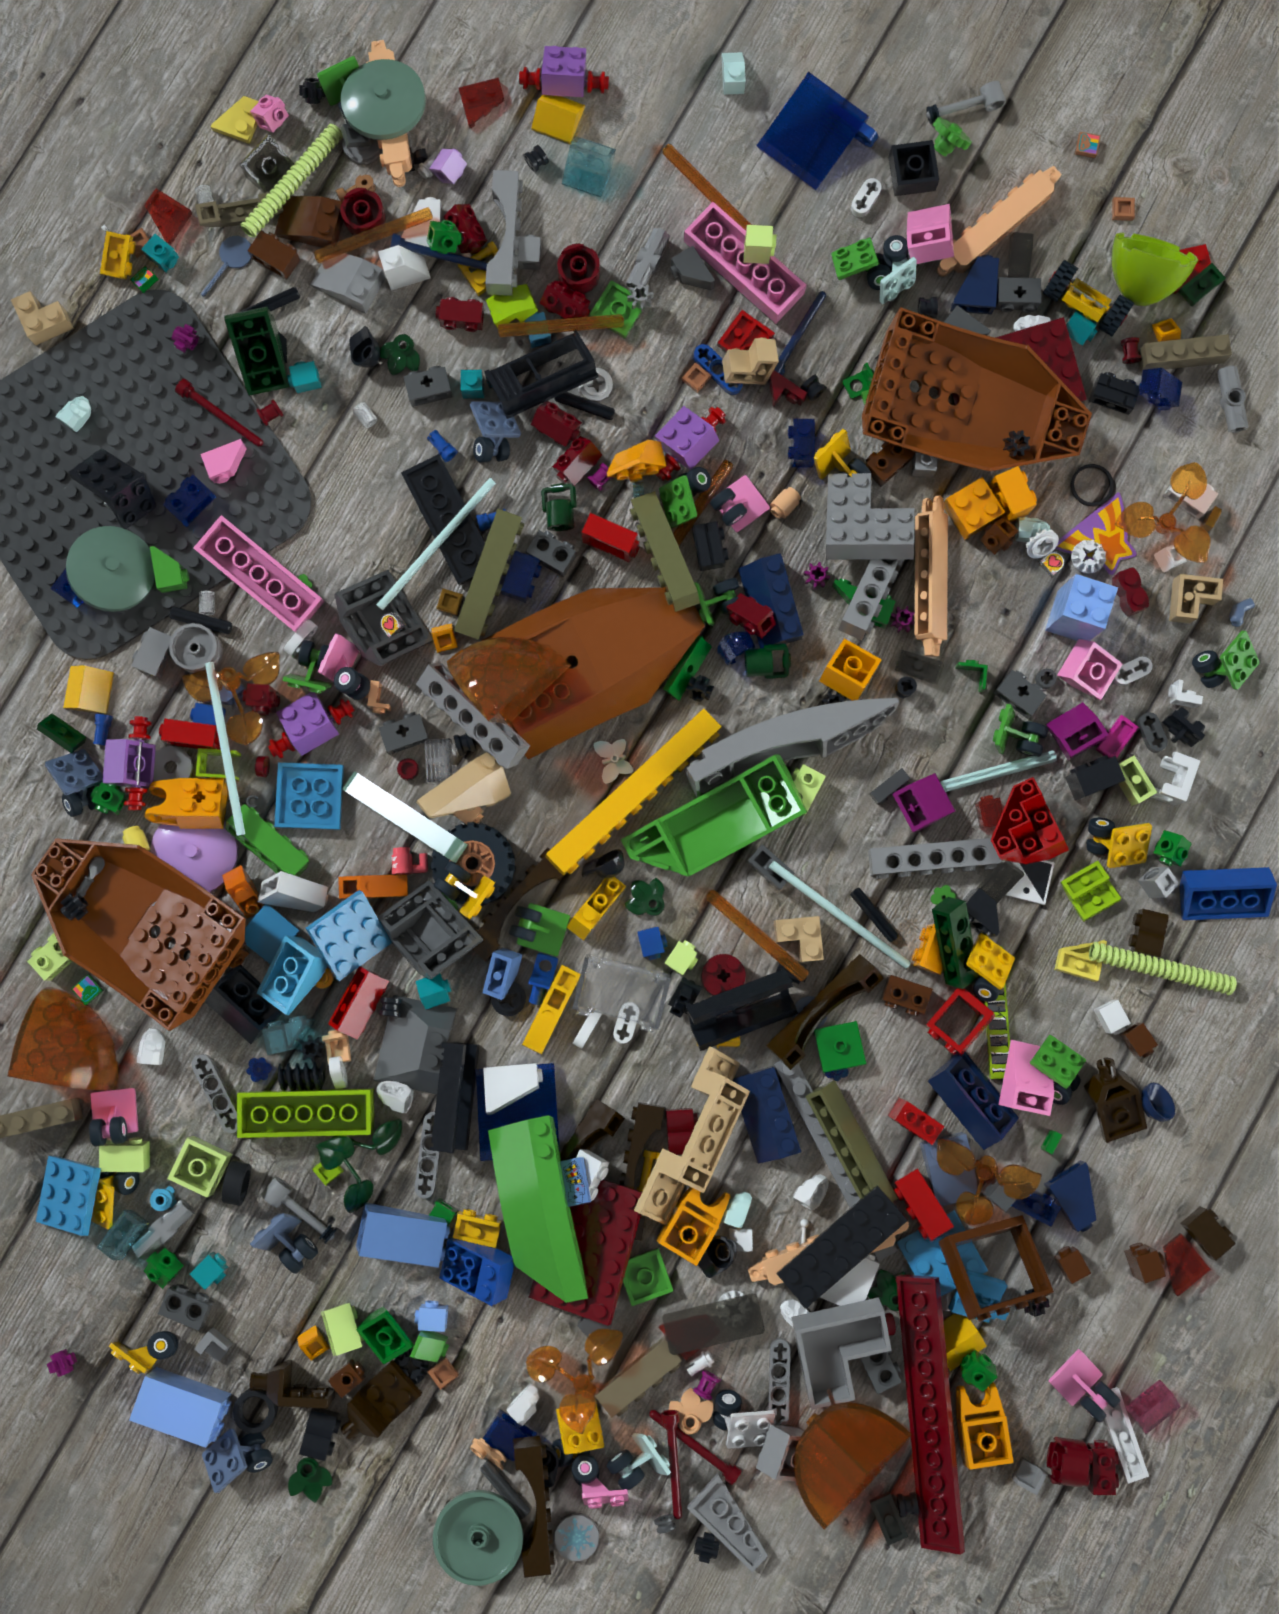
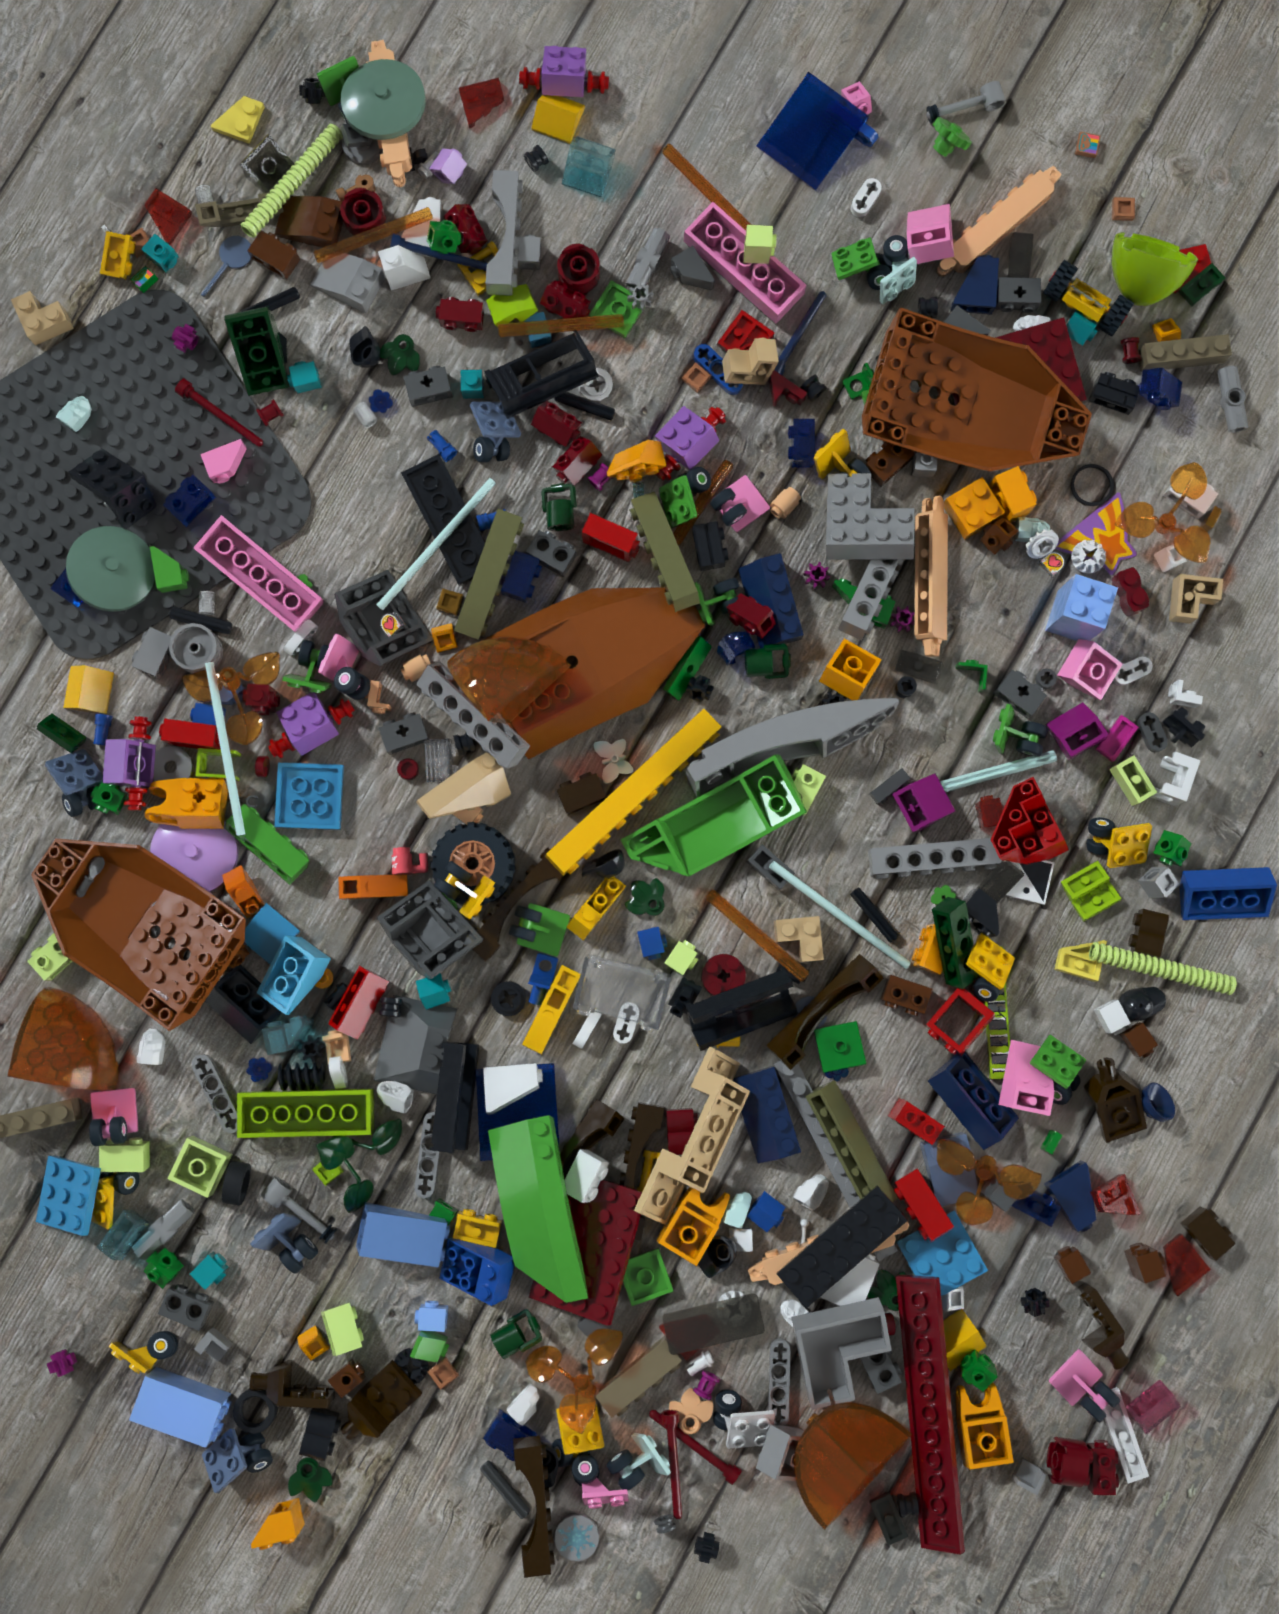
(74, 907): black gear -> none
(87, 989): tile -> none
(135, 836): light yellow brick -> none
(167, 1194): medium azure brick -> none
(269, 113): bright pink brick -> none
(281, 1525): none -> light orange slope
(293, 892): white slope -> none
(334, 999): none -> black pin
(348, 935): dark azure plate -> none
(379, 396): none -> clear blue plant
(384, 1335): green slope -> none
(405, 817): beam -> none
(415, 667): none -> light nougat brick
(478, 1537): sand green dish -> none
(483, 1449): light nougat plate -> none
(501, 972): medium blue slope -> none
(510, 1337): none -> dark green piece
(575, 1181): medium blue tile -> none
(581, 793): none -> dark brown brick
(724, 1518): light grey wing -> none
(733, 73): light aqua slope -> none
(766, 1212): none -> blue brick
(858, 96): none -> bright pink bracket
(913, 168): black brick -> none
(987, 1291): dark azure bracket -> none
(1021, 442): black gear -> none
(1028, 1255): reddish brown window -> none
(1098, 776): black brick -> none
(1110, 1336): none -> dark brown plate
(1115, 1197): none -> clear red wing
(1150, 998): none -> black cap
(1236, 662): bright green plate -> none
(1237, 611): sand blue arm -> none

